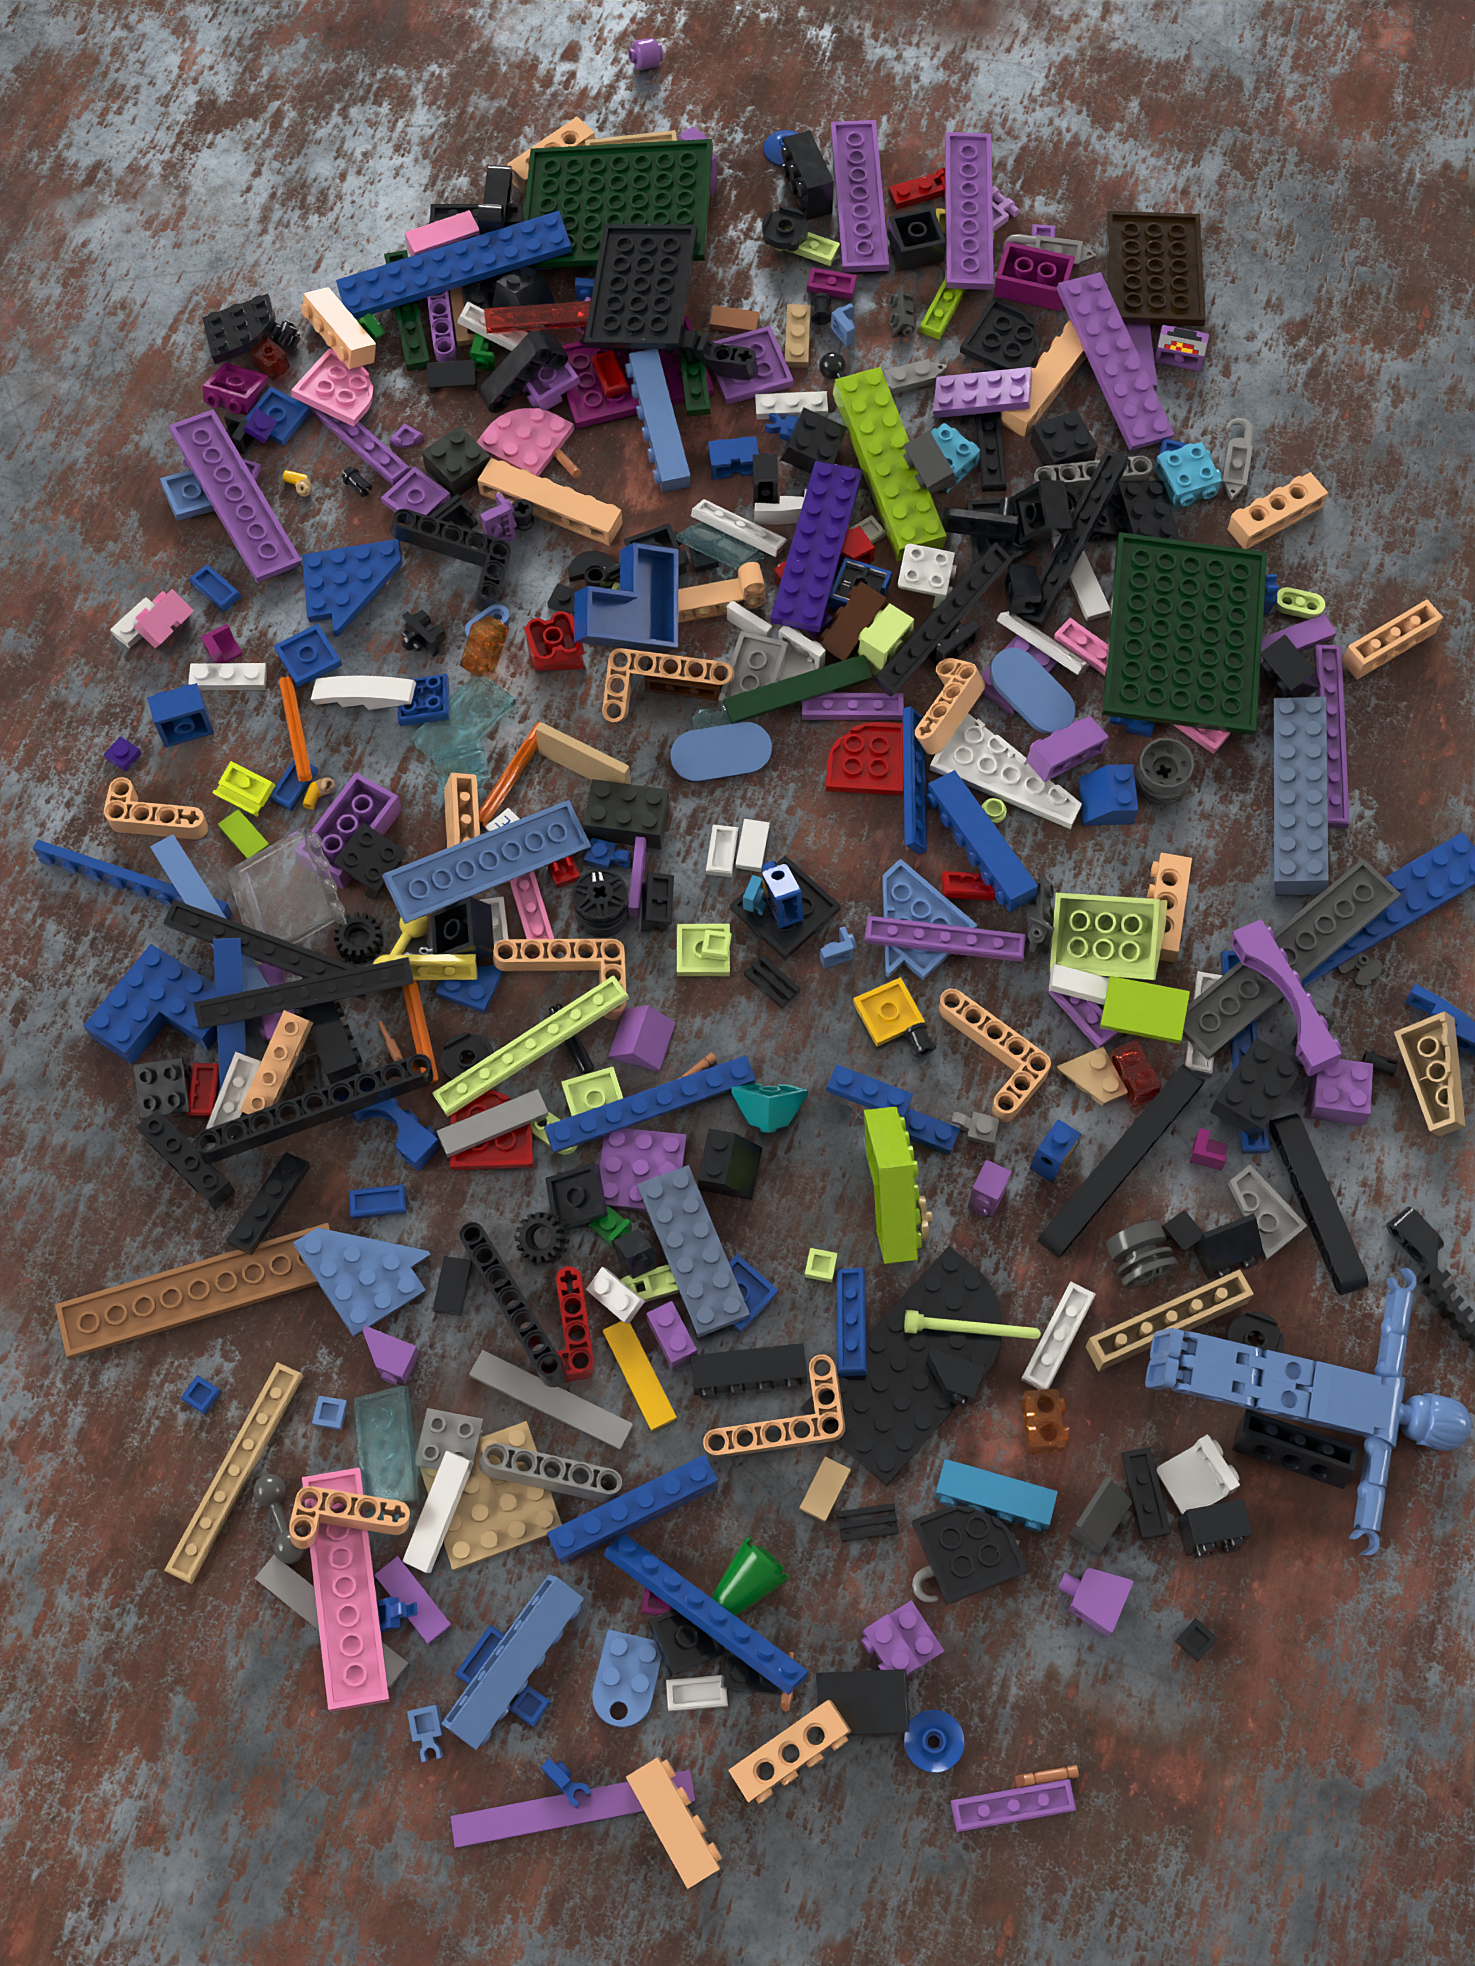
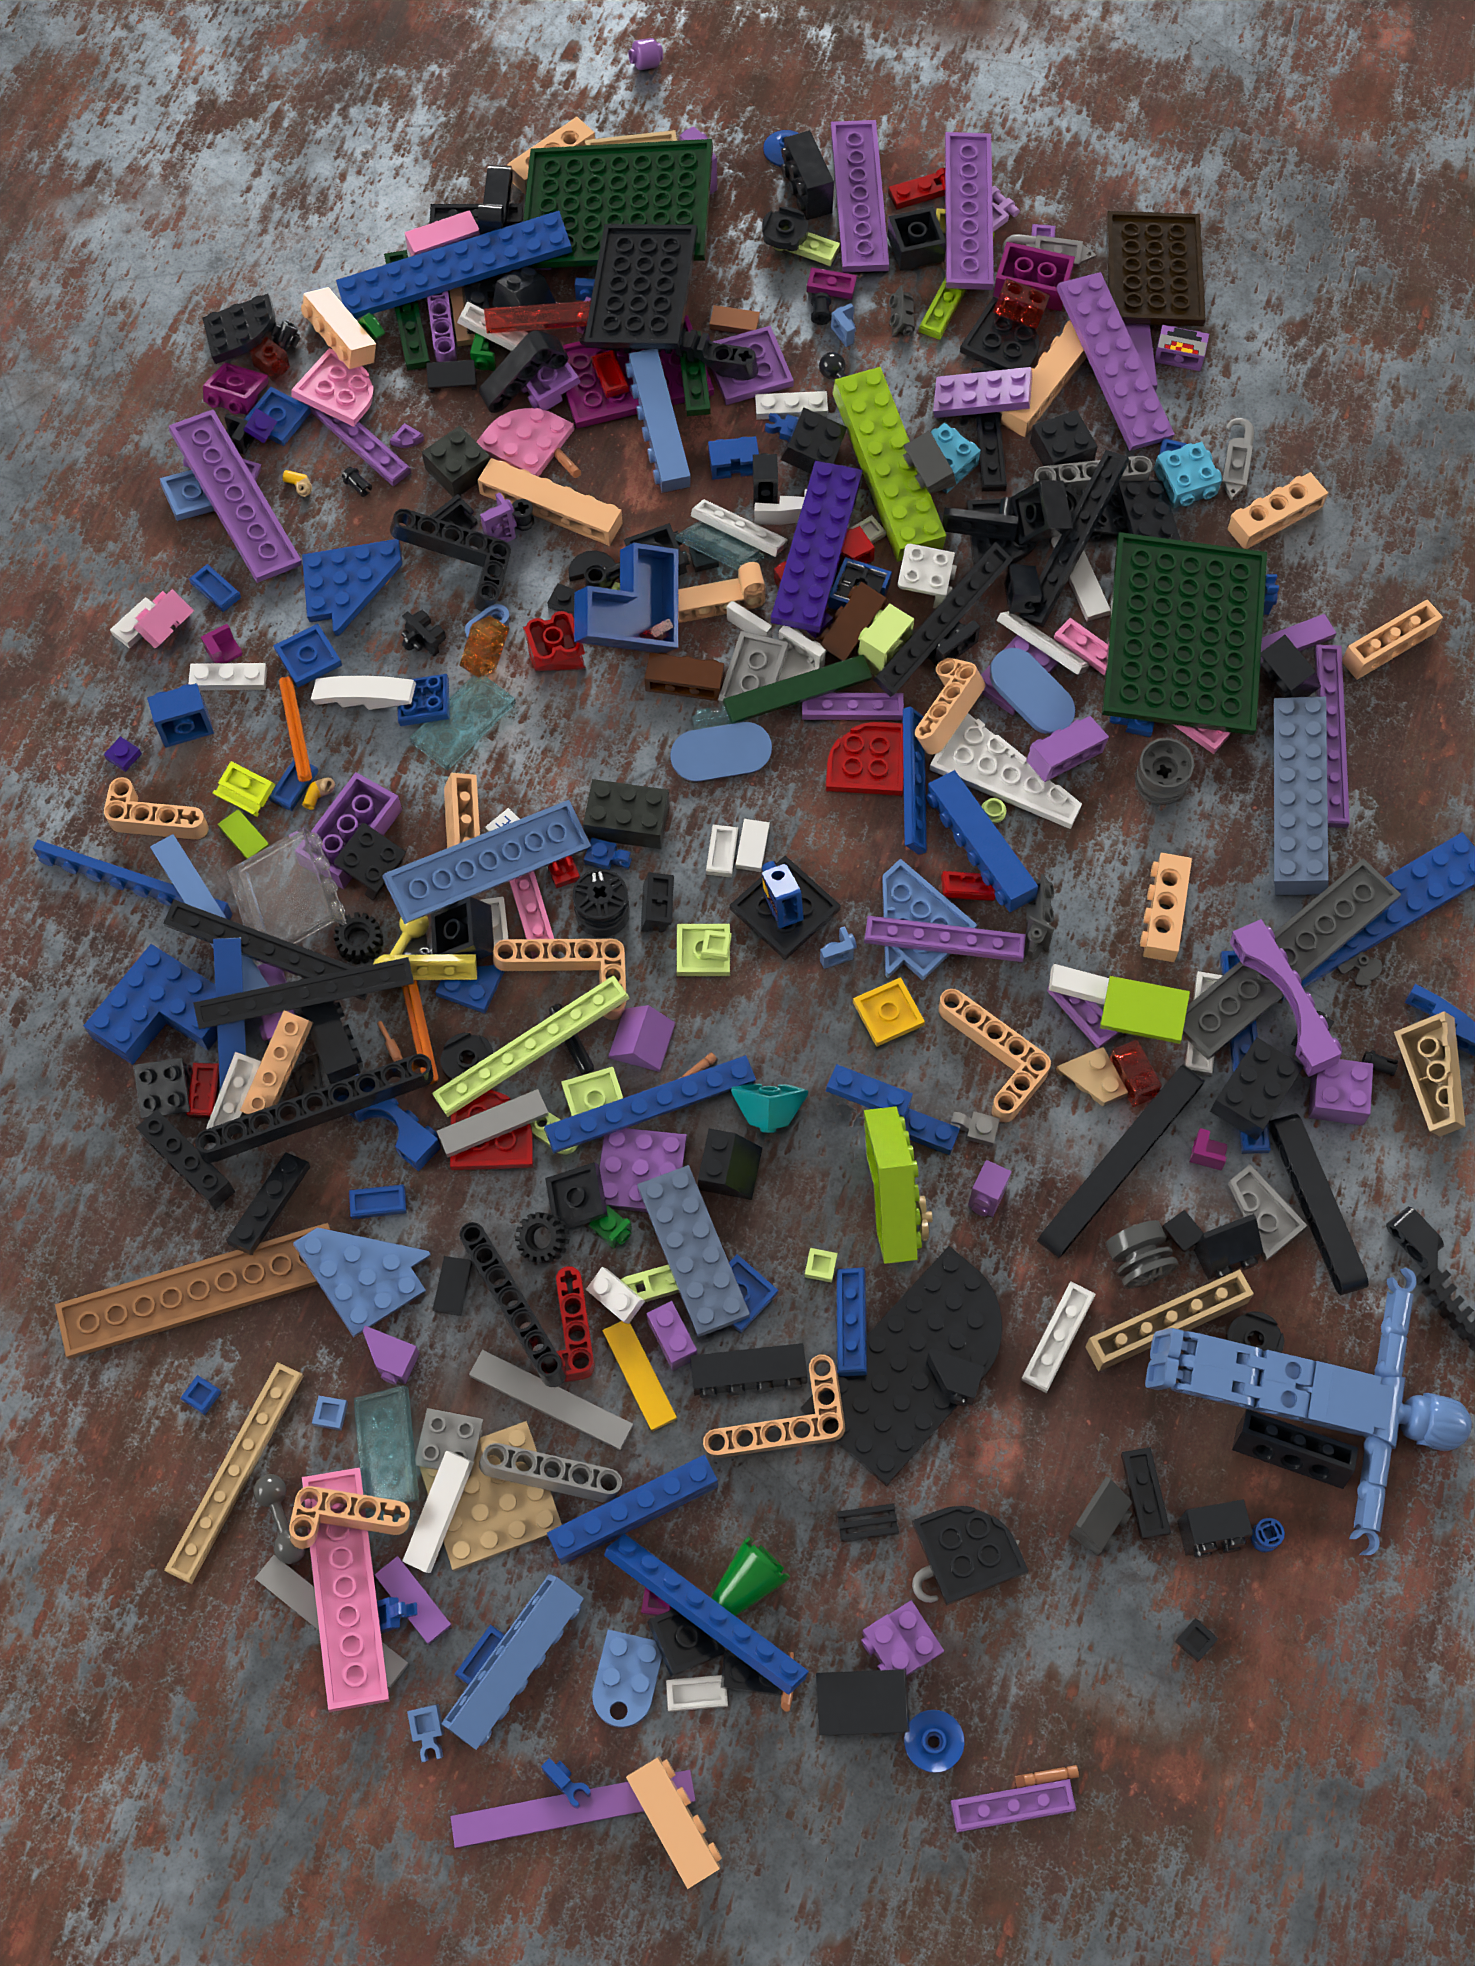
(416, 493): medium lavender plate -> none
(463, 759): clear light blue bracket -> none
(508, 778): orange axle -> none
(530, 1706): blue tile -> none
(580, 756): tan tile -> none
(635, 1254): black brick -> none
(637, 878): medium lavender tile -> none
(657, 631): none -> clear red plate
(658, 670): light nougat beam -> none
(747, 1771): light nougat brick -> none
(754, 895): dark azure plate -> none
(756, 966): black tile -> none
(797, 335): tan plate -> none
(825, 1489): tan tile -> none
(913, 375): light grey plate -> none
(917, 1322): yellowish green piece -> none
(919, 1040): black bush -> none
(996, 1495): dark azure brick -> none
(1021, 303): none -> clear red brick
(1037, 1421): clear orange brick -> none
(1058, 1148): blue torso -> none
(1097, 1598): medium lavender torso -> none
(1108, 796): blue slope -> none
(1108, 934): yellowish green slope -> none
(1198, 1476): white bracket -> none
(1262, 1536): none -> blue wheel
(1299, 603): yellowish green plate -> none

